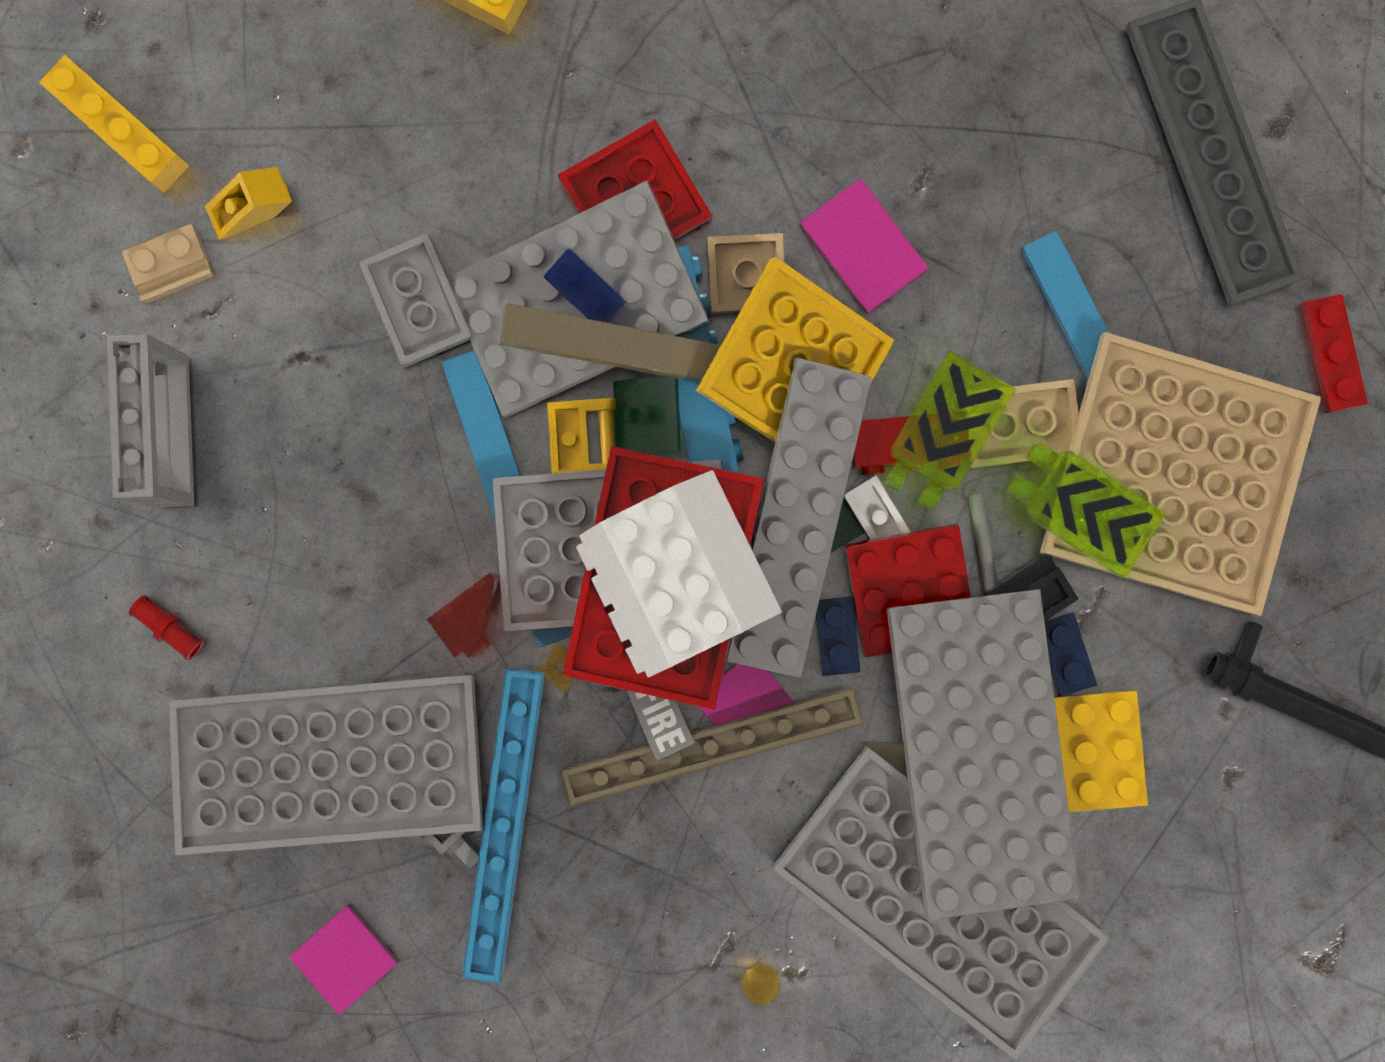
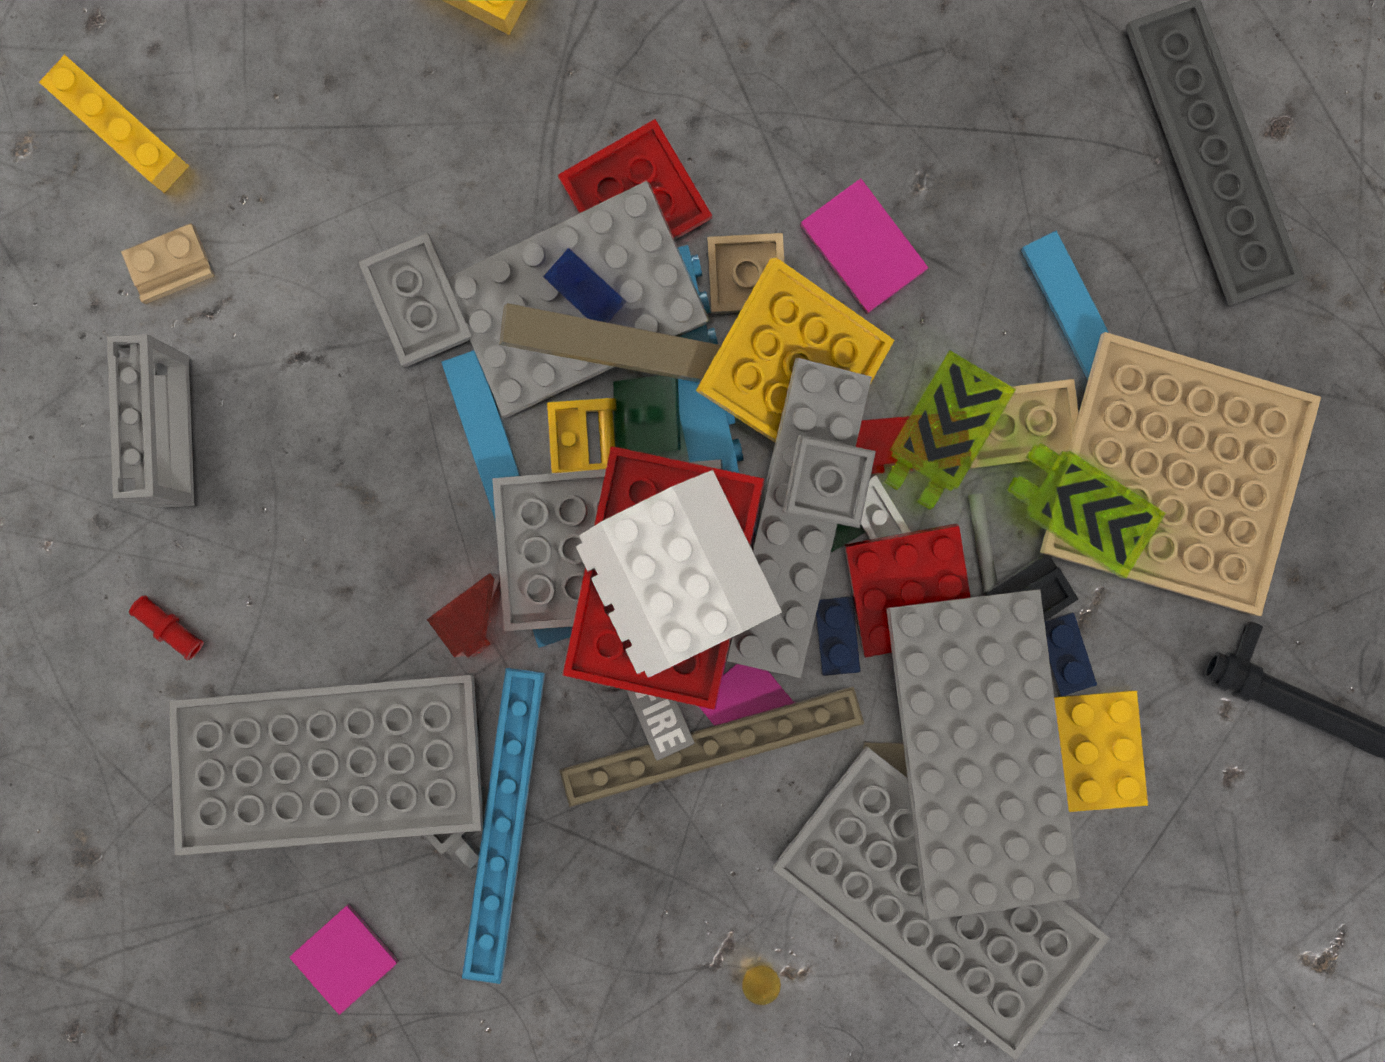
(248, 201): yellow slope -> none
(557, 658): clear yellow plate -> none
(828, 481): none -> light grey tile
(1334, 353): red plate -> none

